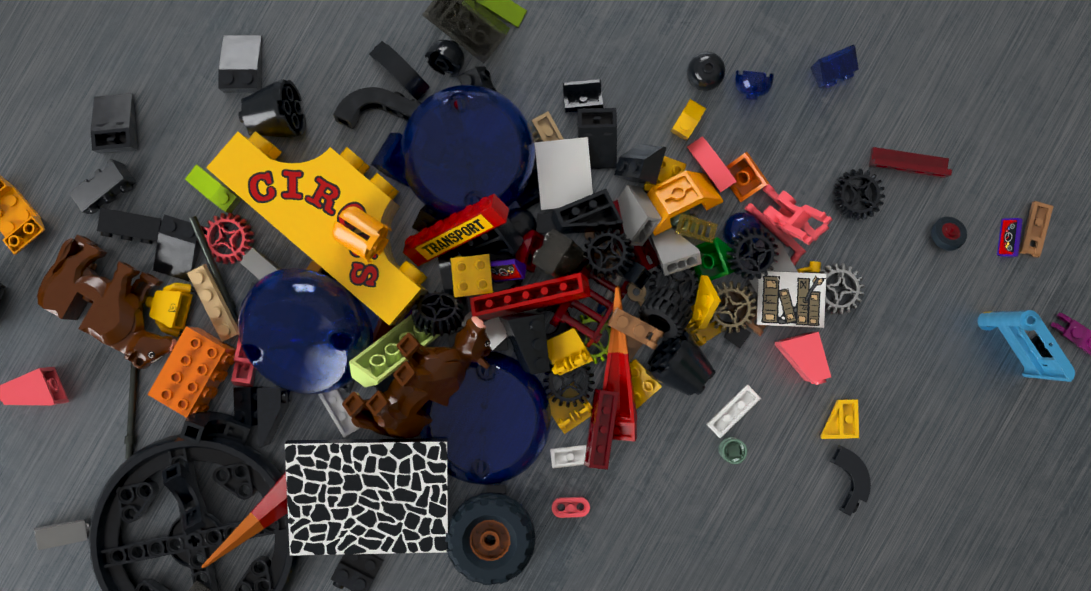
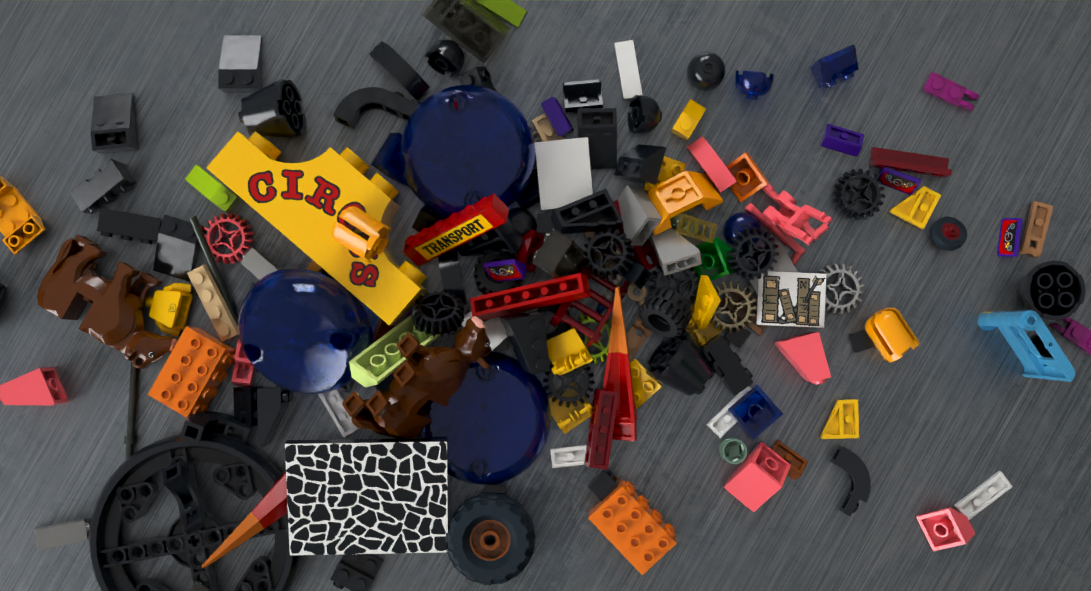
(471, 275): yellow hinge -> none
(557, 116): none -> dark purple slope
(570, 507): coral plate -> none
(603, 484): none -> black brick
(628, 69): none -> white tile
(633, 526): none -> orange brick
(635, 328): medium nougat plate -> none
(644, 114): none -> black cylinder
(727, 364): none -> black wedge
(755, 412): none -> clear blue slope
(758, 477): none -> coral slope
(796, 461): none -> dark orange slope
(813, 267): yellow hand -> none
(842, 140): none -> dark purple slope
(861, 341): none -> black tile
(890, 333): none -> light orange cylinder
(898, 180): none -> slope
(917, 207): none -> yellow wing
(945, 528): none -> coral slope
(949, 91): none -> magenta hinge
(983, 495): none -> white tile
(1061, 290): none -> black cone

